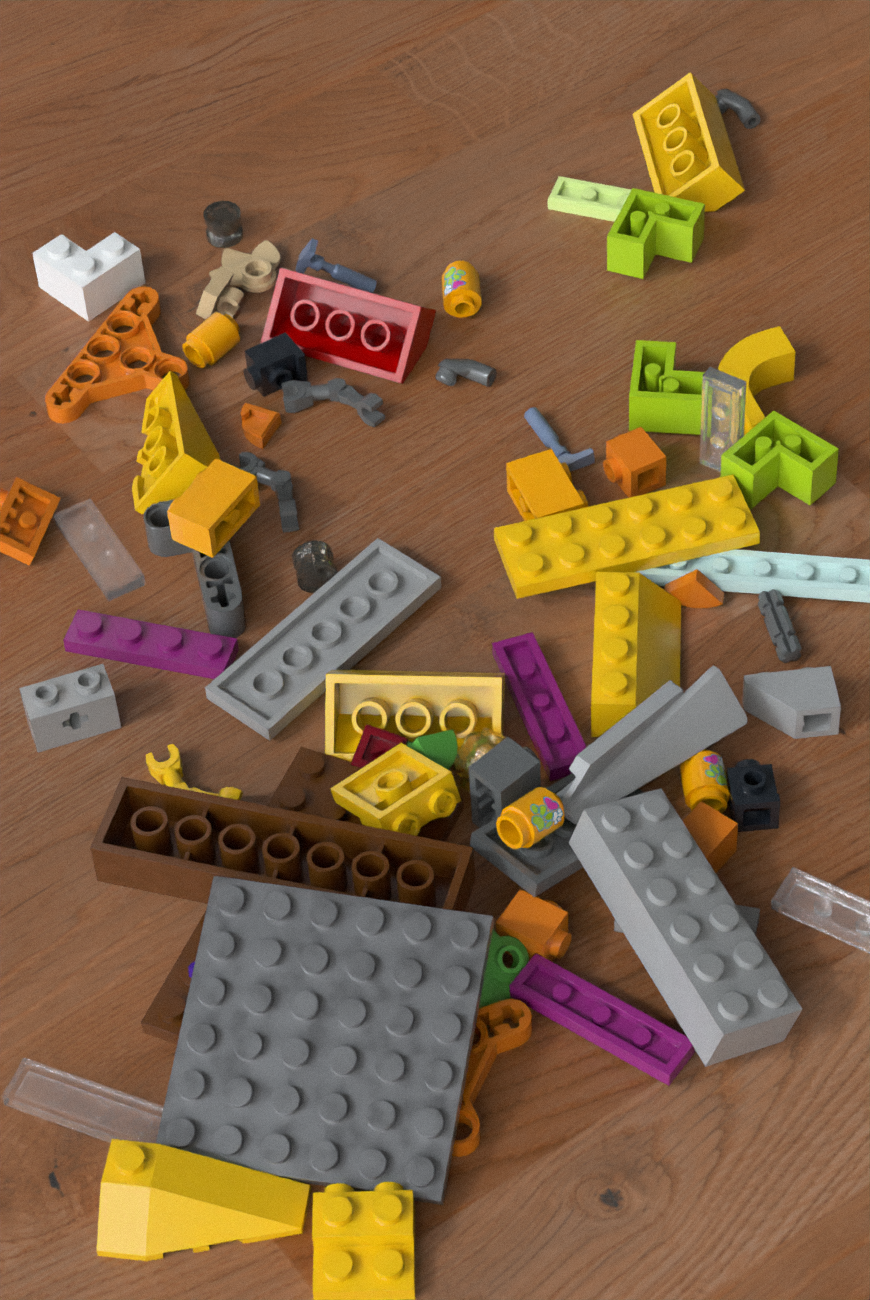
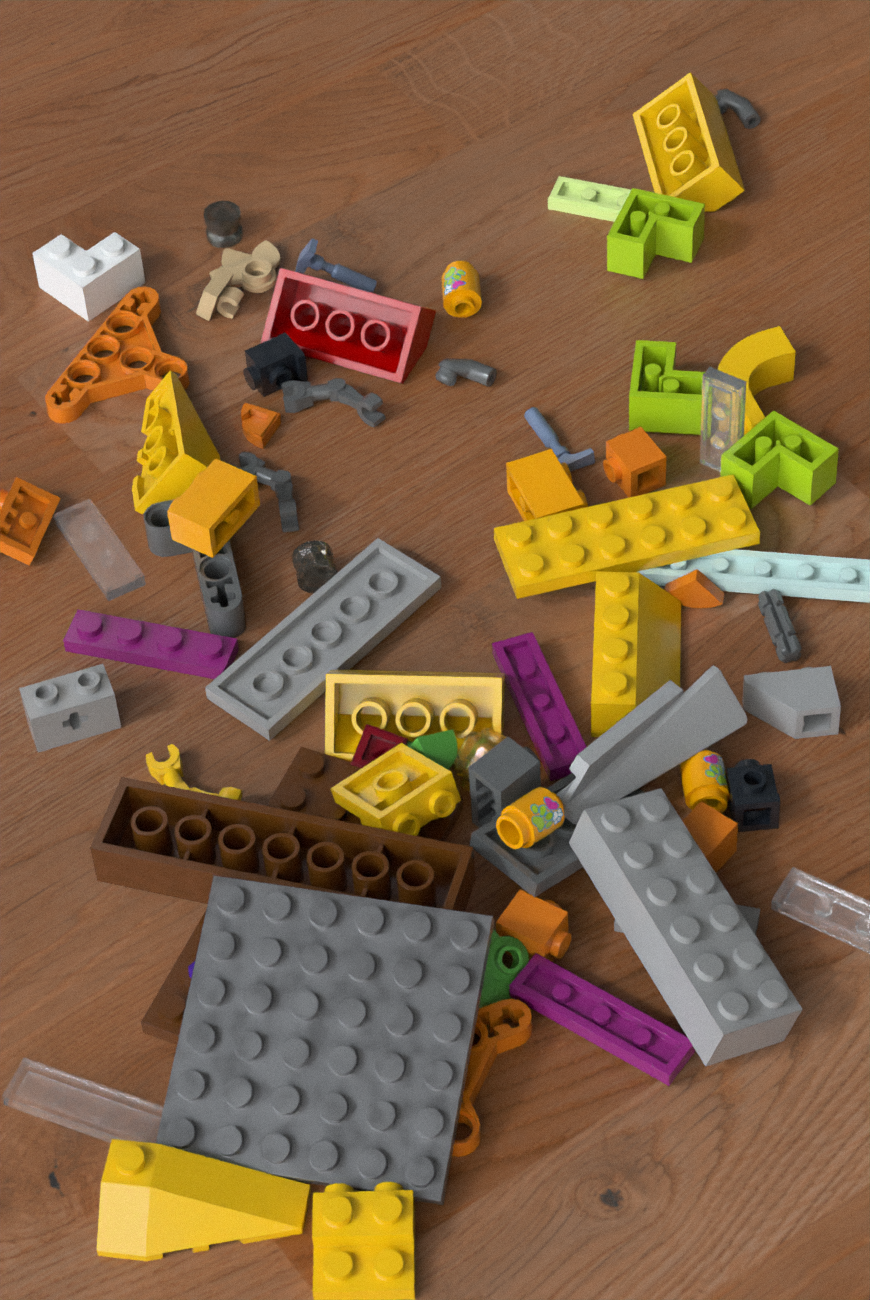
(211, 339): light orange brick -> none

